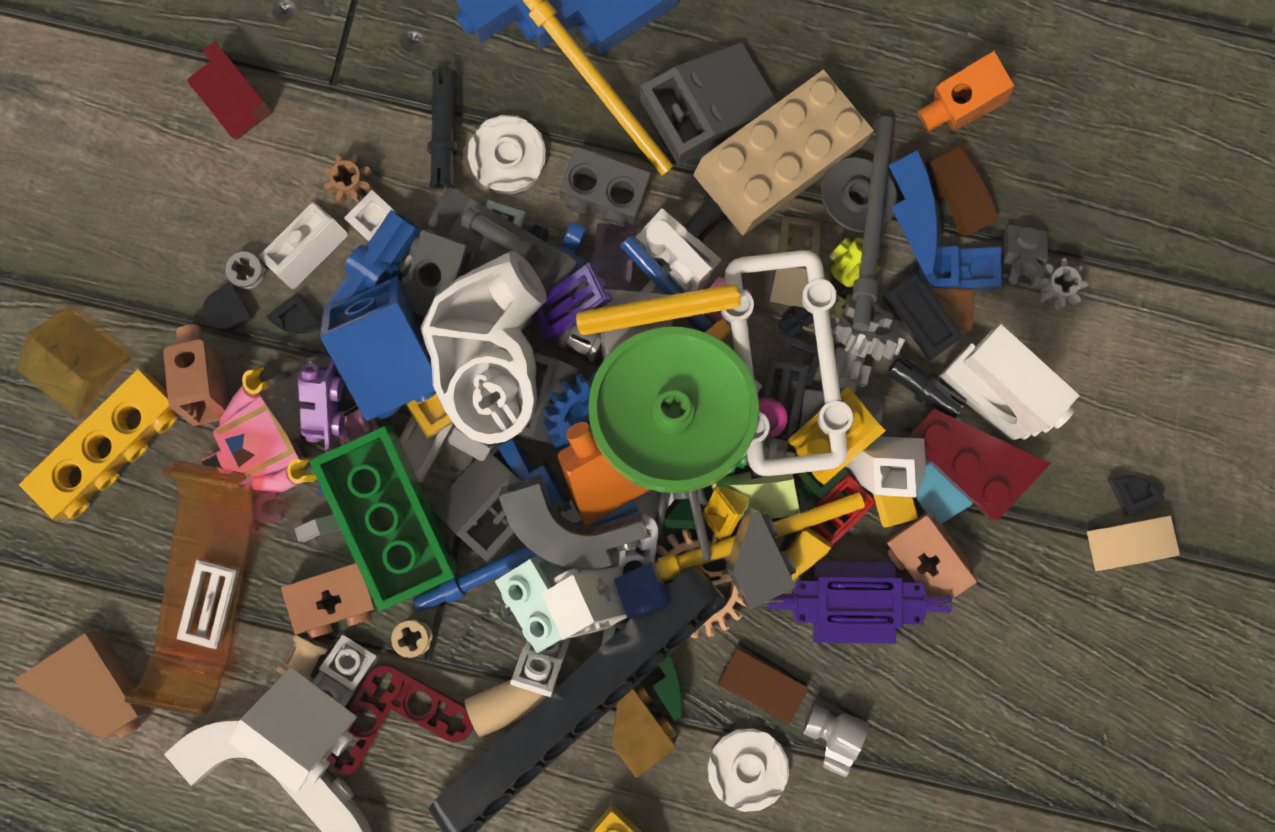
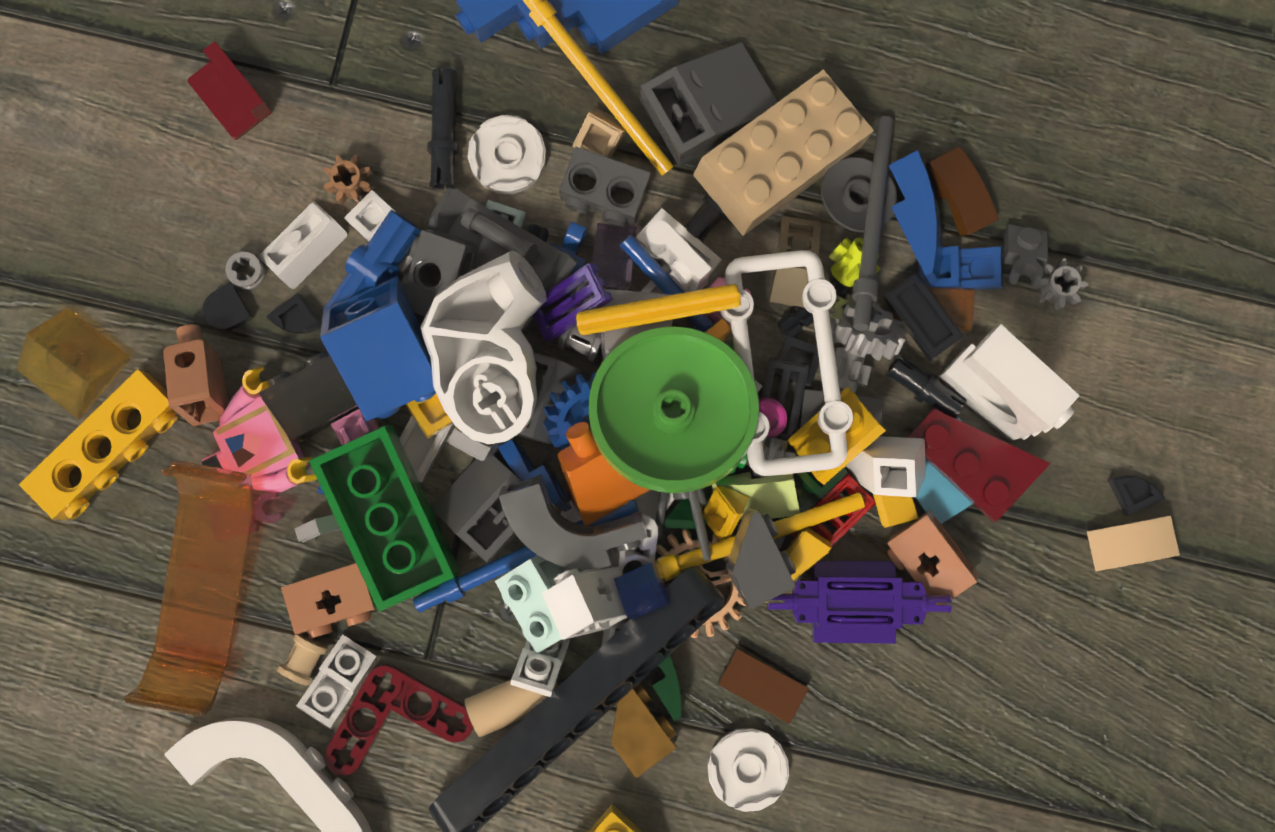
(86, 687): medium nougat slope -> none
(217, 570): white tile -> none
(294, 730): white brick -> none
(324, 390): medium lavender hinge -> none
(401, 632): tan bush -> none
(600, 133): none -> tan slope
(843, 735): light grey piece -> none
(981, 85): orange torso -> none

